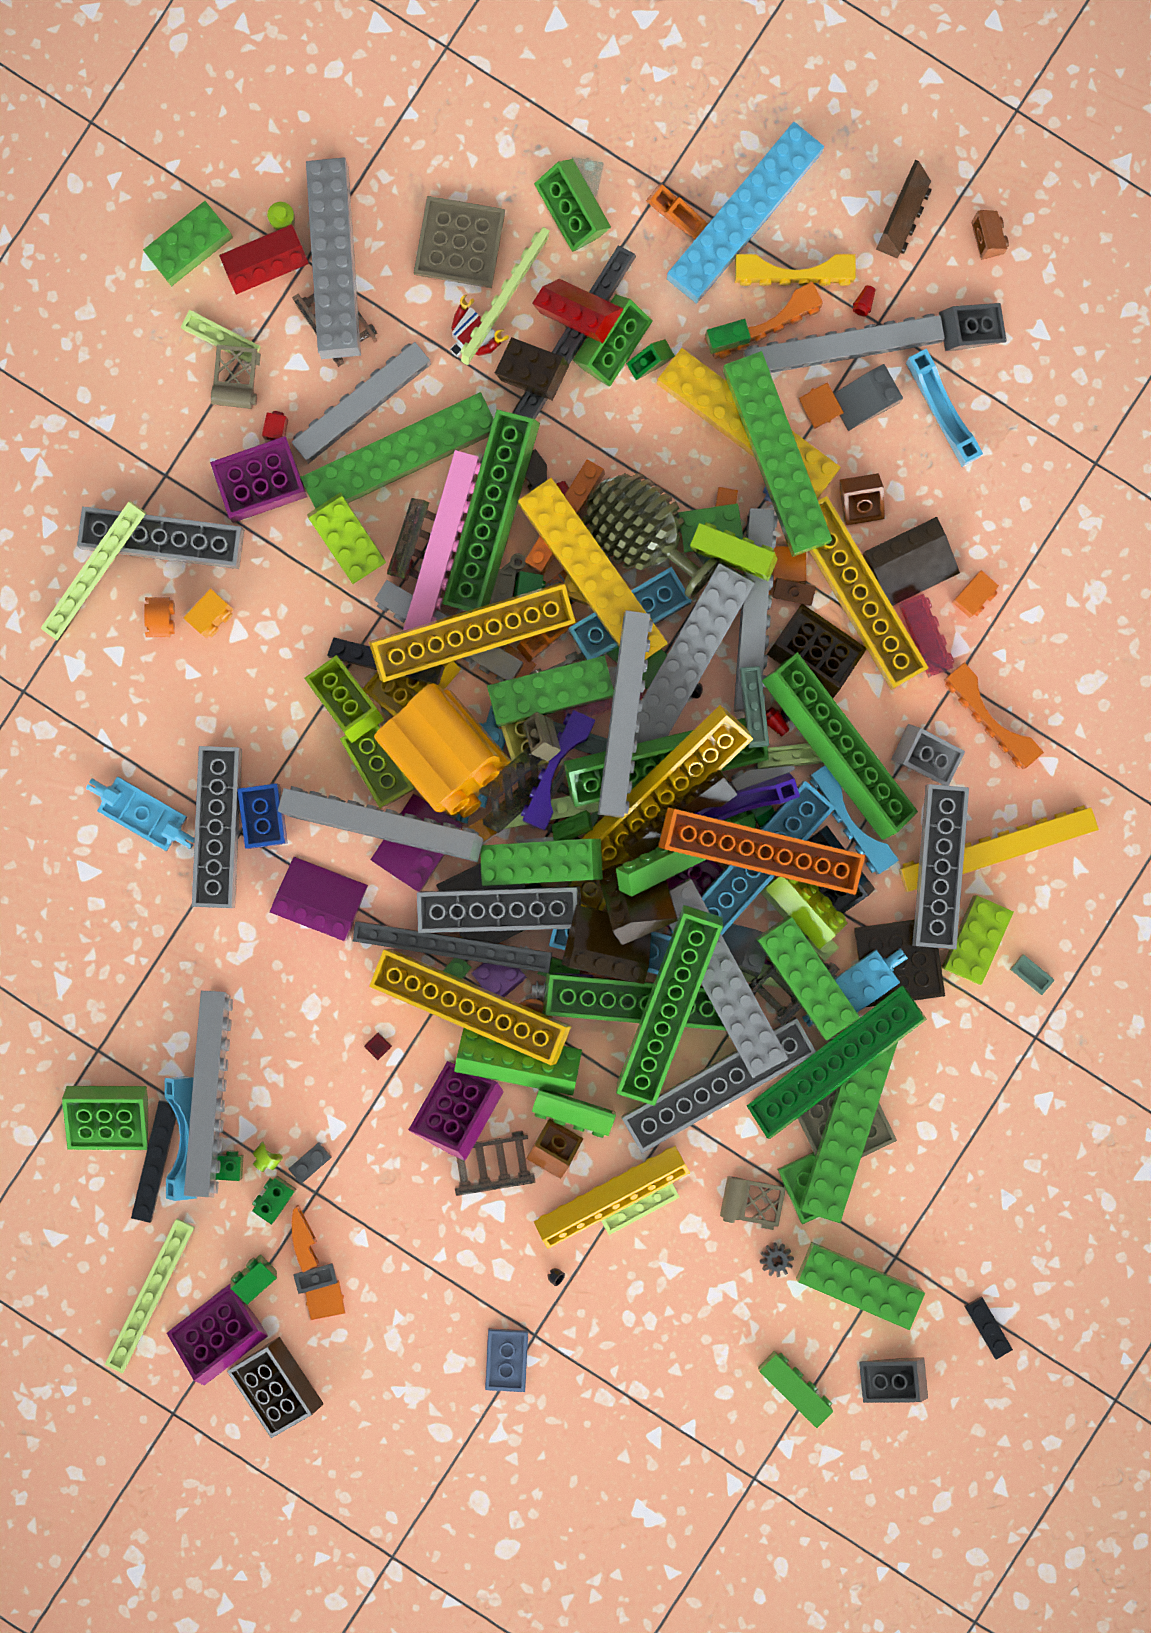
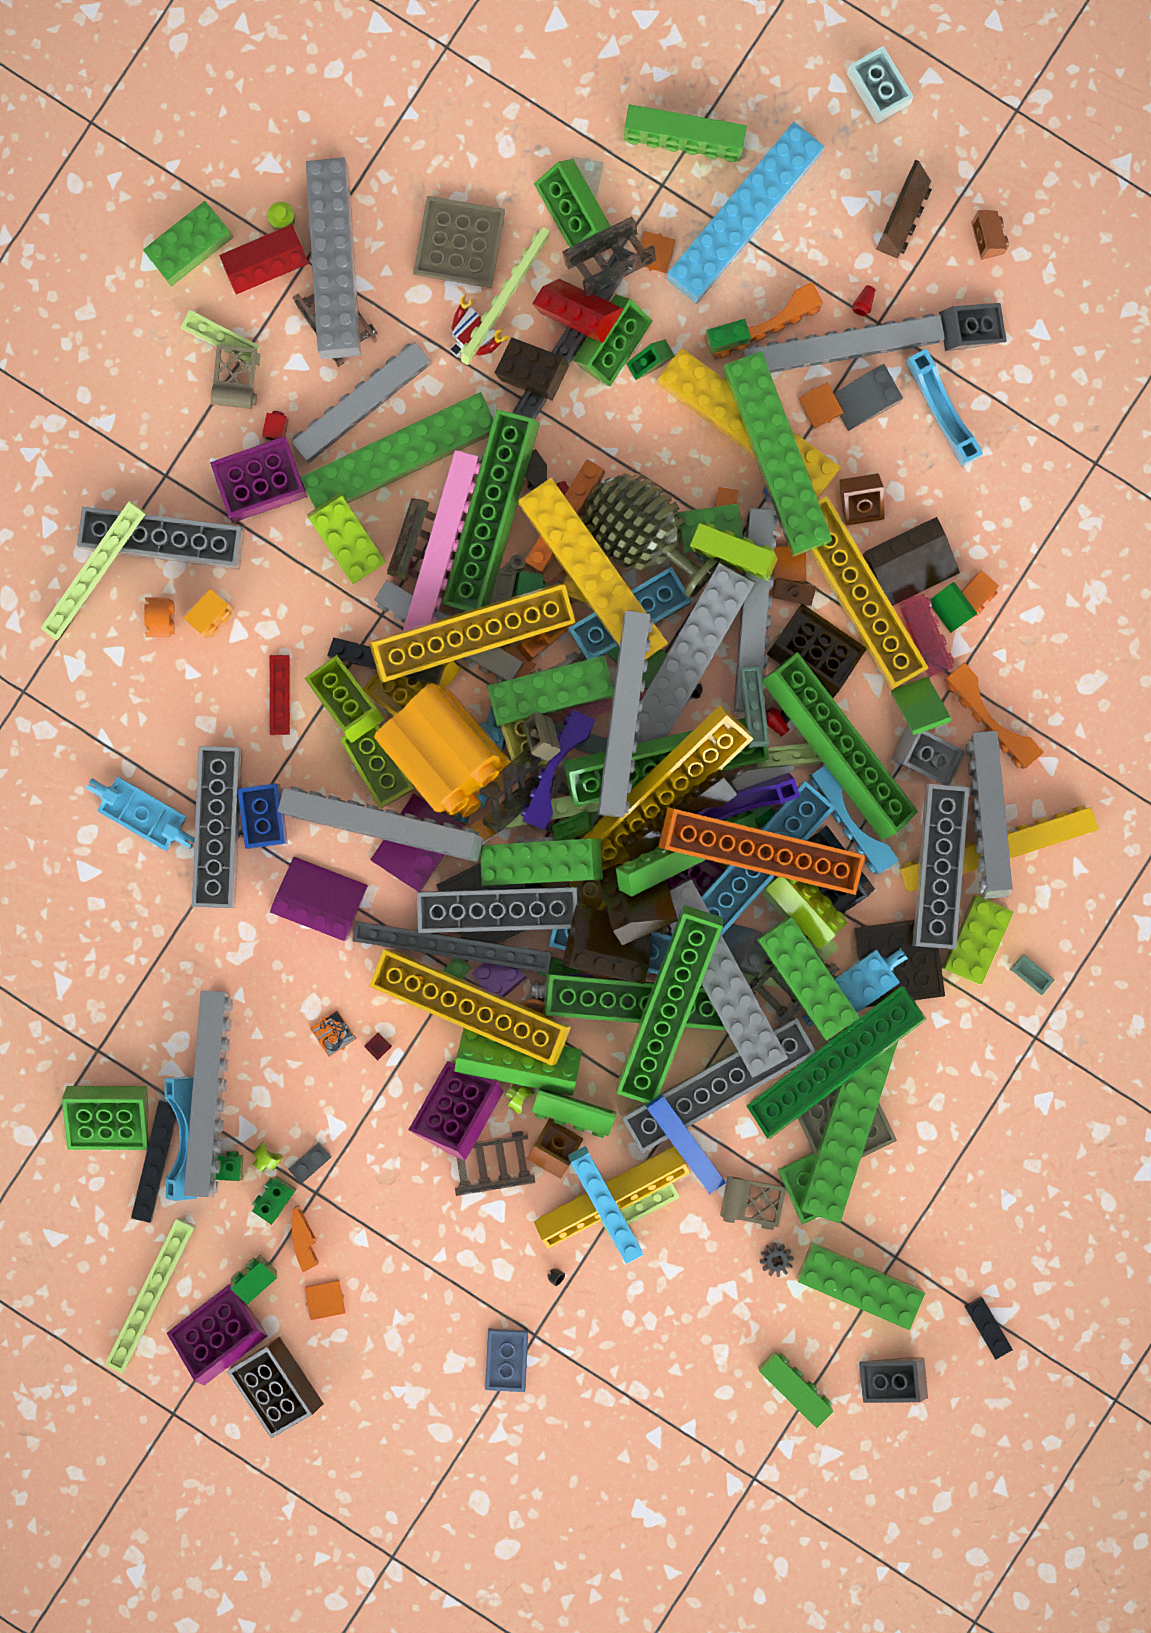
(279, 694): none -> red tile
(315, 1278): dark grey plate -> none
(333, 1033): none -> piece
(517, 1097): none -> lime piece
(601, 242): none -> clear smoke fence
(605, 1204): none -> medium azure arch
(663, 250): none -> orange piece
(676, 211): orange slope -> none
(684, 133): none -> bright green brick
(685, 1144): none -> tile
(753, 269): yellow arch -> none
(879, 84): none -> light aqua brick
(920, 706): none -> bright green tile
(952, 607): none -> green tile
(990, 815): none -> light grey brick

